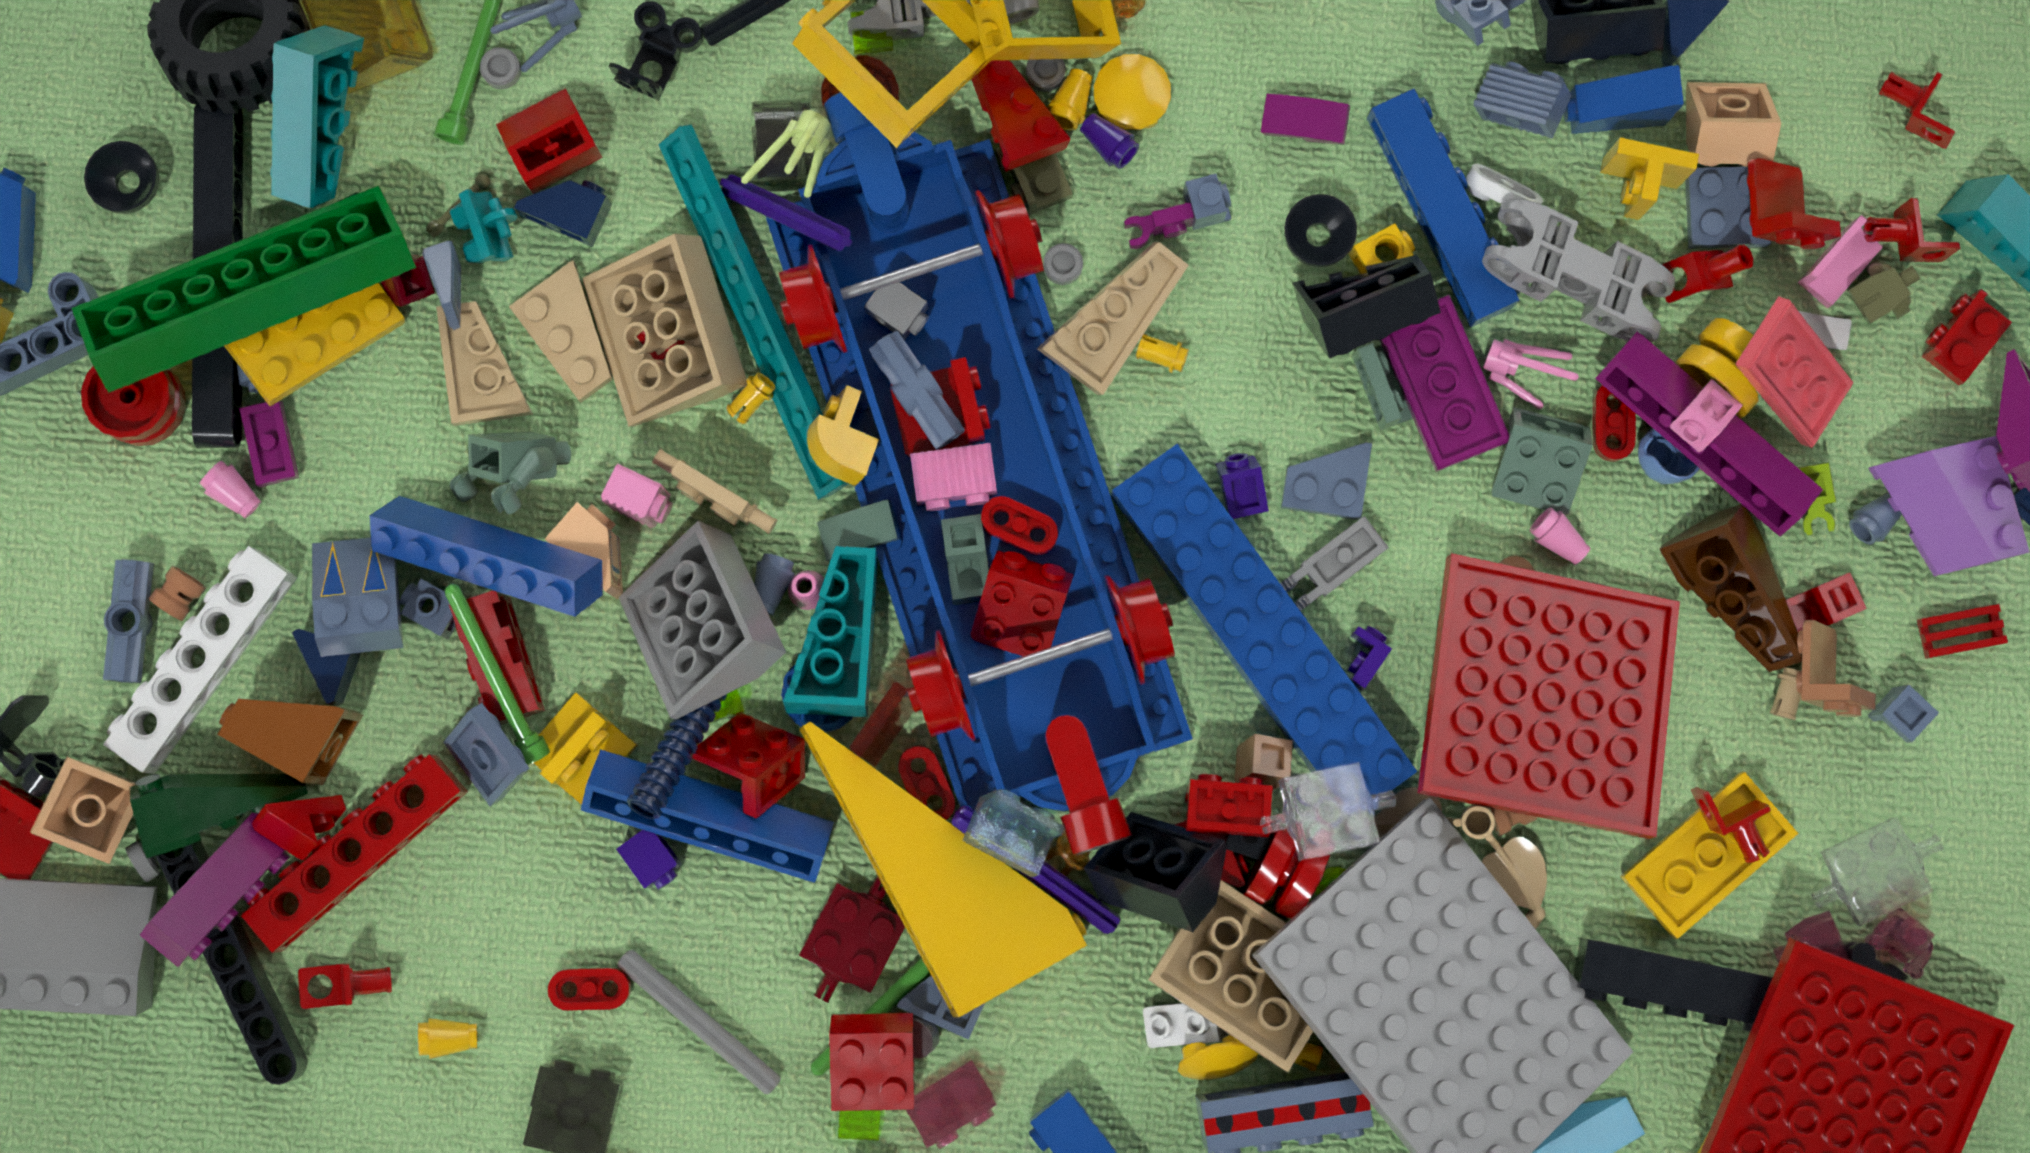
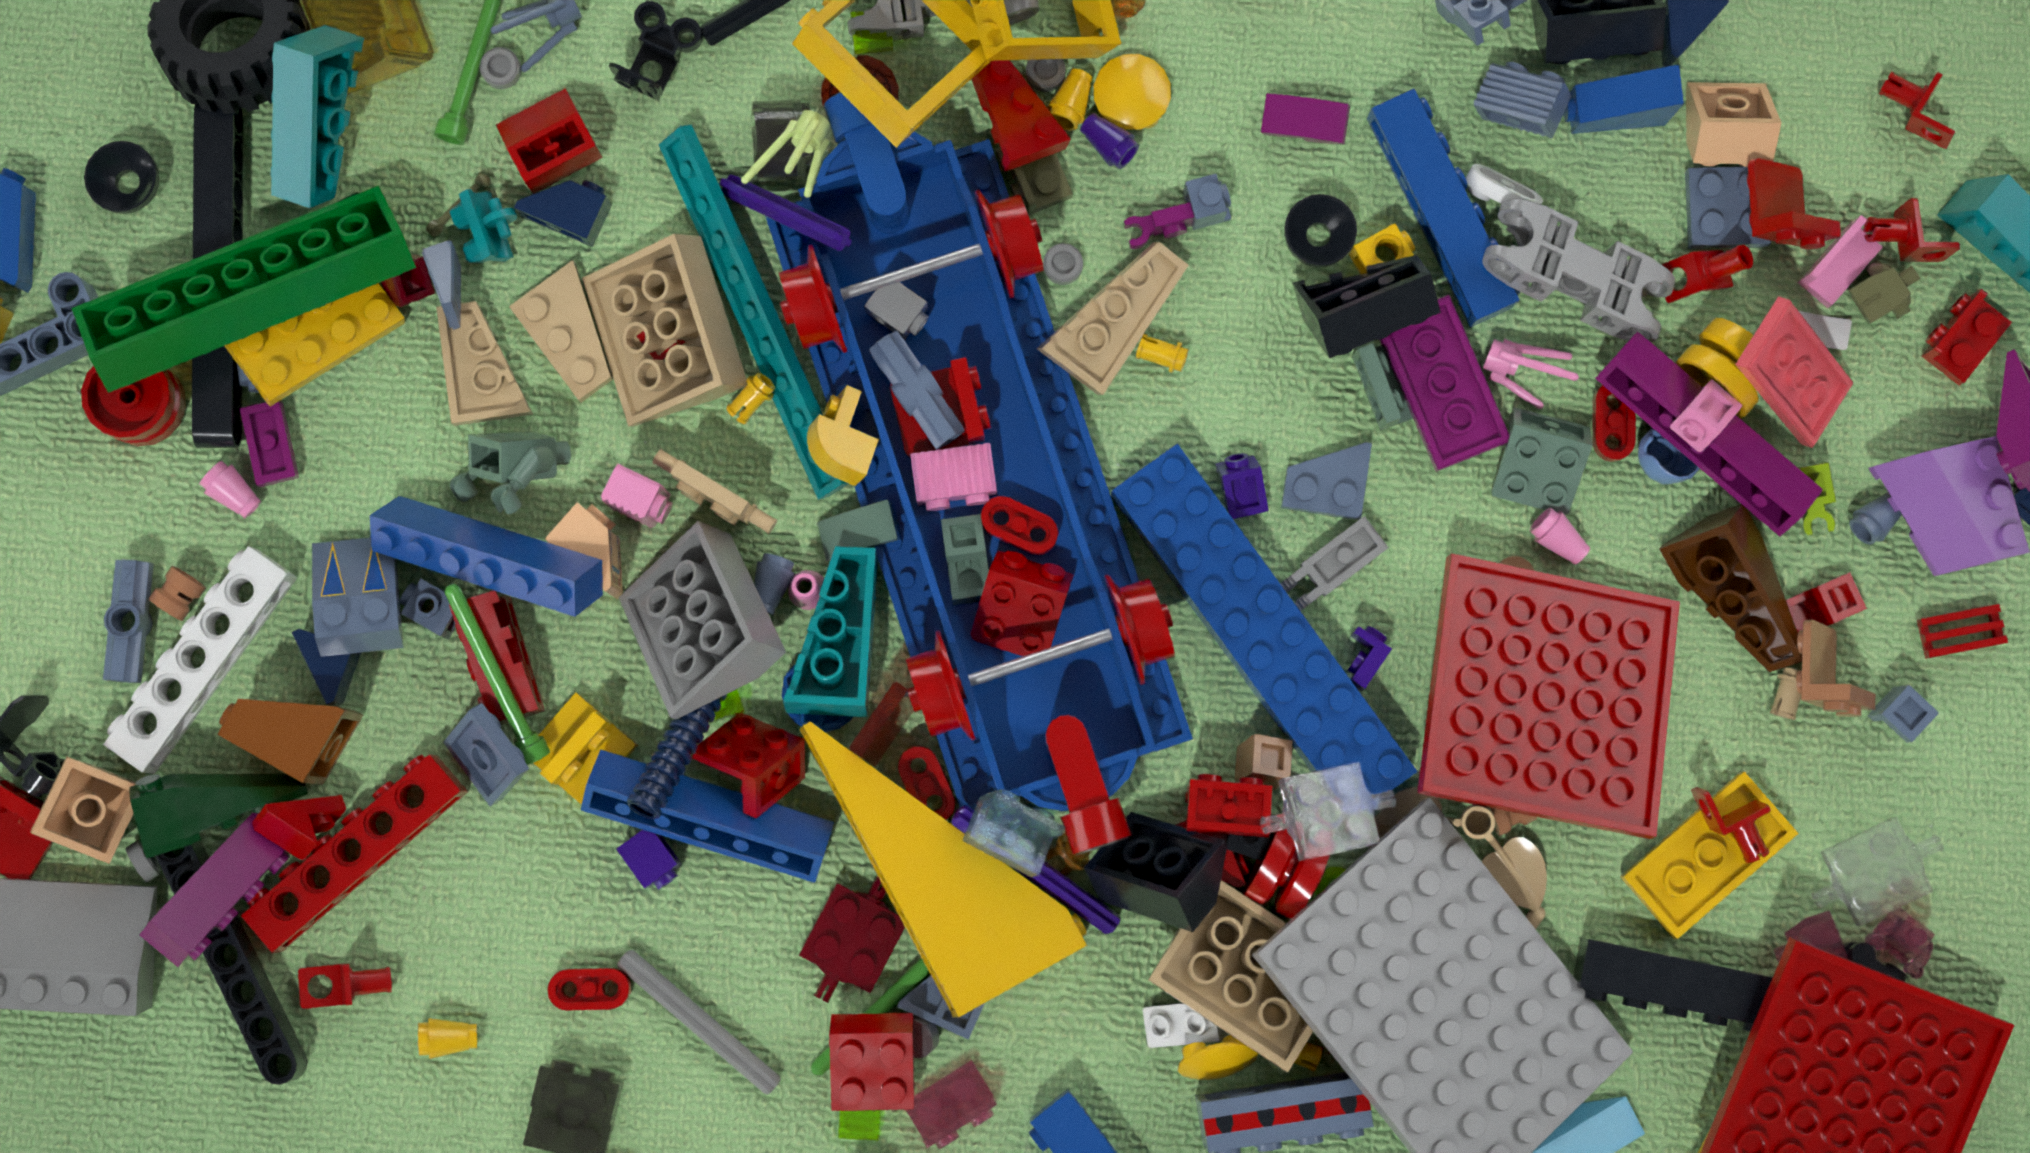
(1648, 169): yellow bracket -> none

